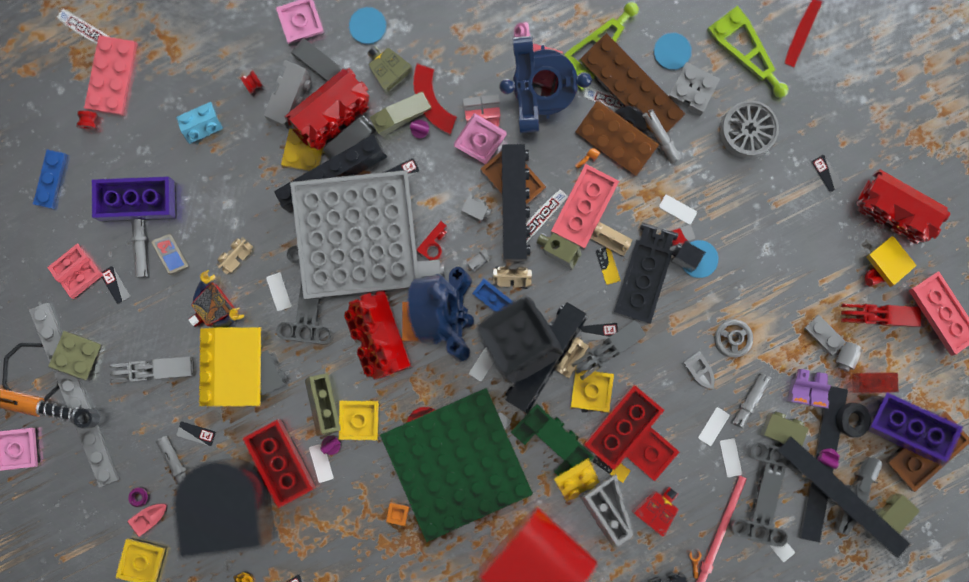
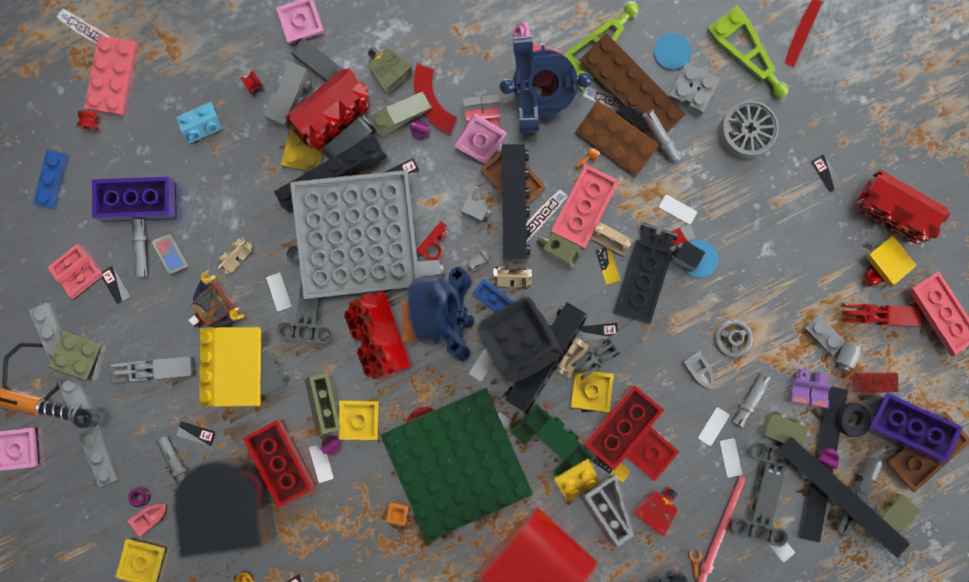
(367, 25): dark azure piece -> none

